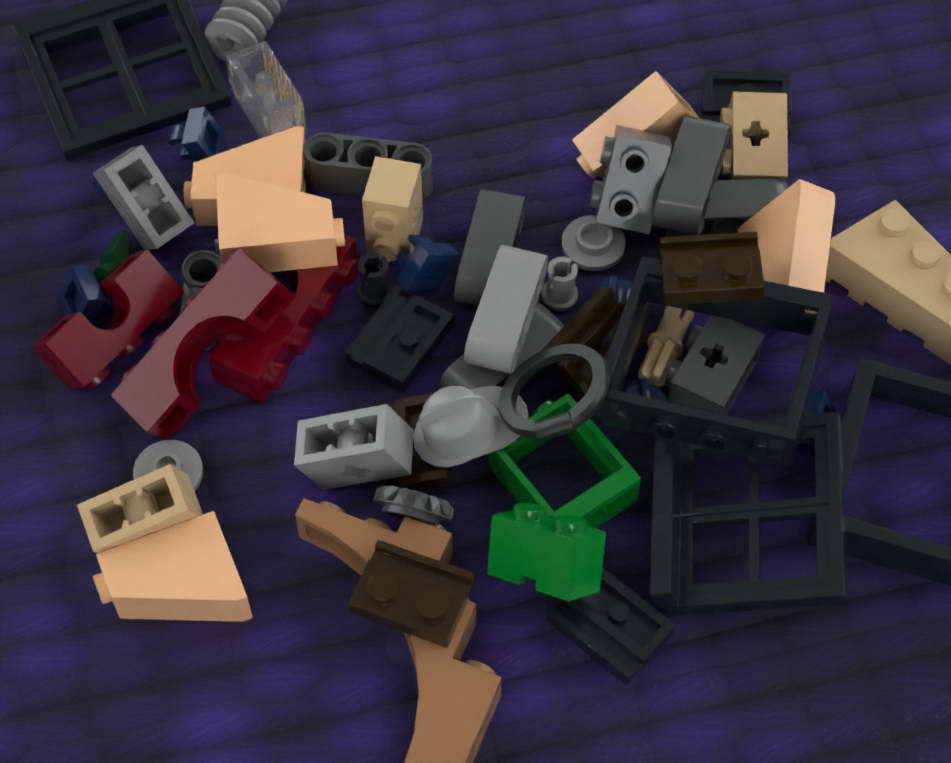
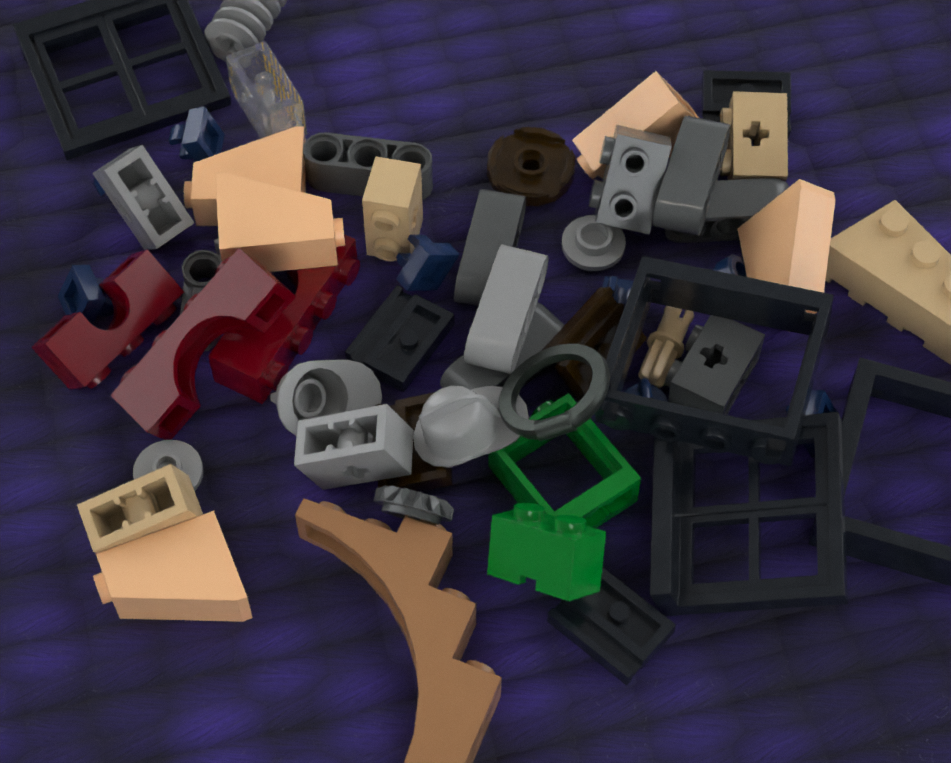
(114, 255): dark green bar -> none
(324, 389): none -> light grey piece
(374, 281): black pin -> none
(412, 593): dark brown plate -> none
(531, 150): none -> dark brown plate
(560, 290): light grey pin -> none
(711, 268): dark brown plate -> none

